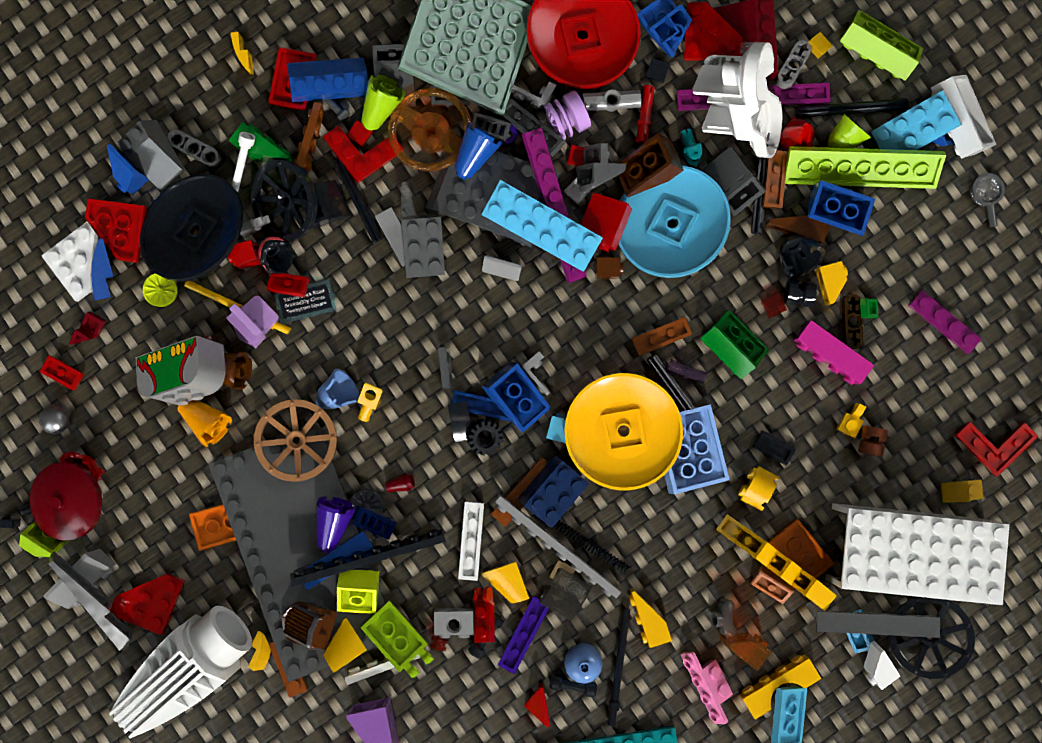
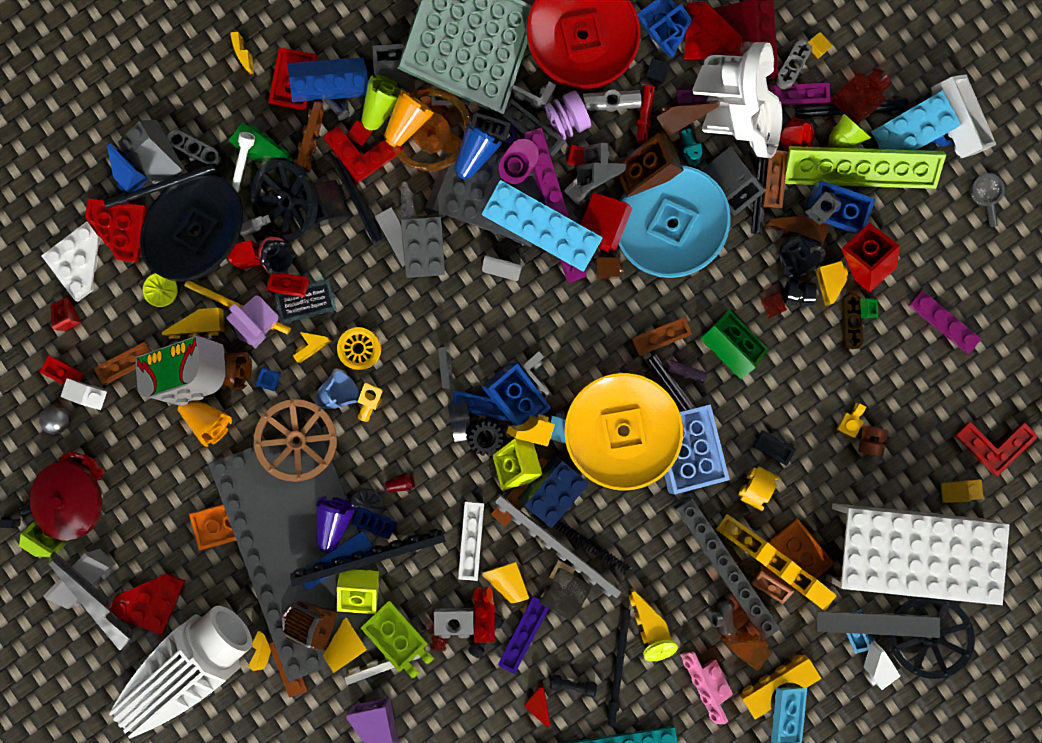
(63, 315): none -> red slope
(84, 394): none -> white slope
(89, 329): dark red slope -> none
(100, 272): blue slope -> none
(121, 364): none -> dark orange plate
(125, 198): none -> black bar
(199, 322): none -> yellow slope
(268, 379): none -> blue tile
(314, 342): none -> yellow slope
(341, 348): none -> yellow wheel
(406, 119): none -> light orange cone
(517, 464): none -> neon yellow slope
(518, 161): none -> magenta piece
(534, 430): none -> yellow arch
(581, 655): medium blue cylinder -> none
(660, 650): none -> neon yellow wheel
(682, 114): none -> reddish brown slope
(726, 568): none -> dark grey brick
(816, 212): none -> dark grey brick
(833, 352): dark pink brick -> none
(862, 95): none -> clear red plate
(871, 256): none -> red slope
(881, 45): lime slope -> none

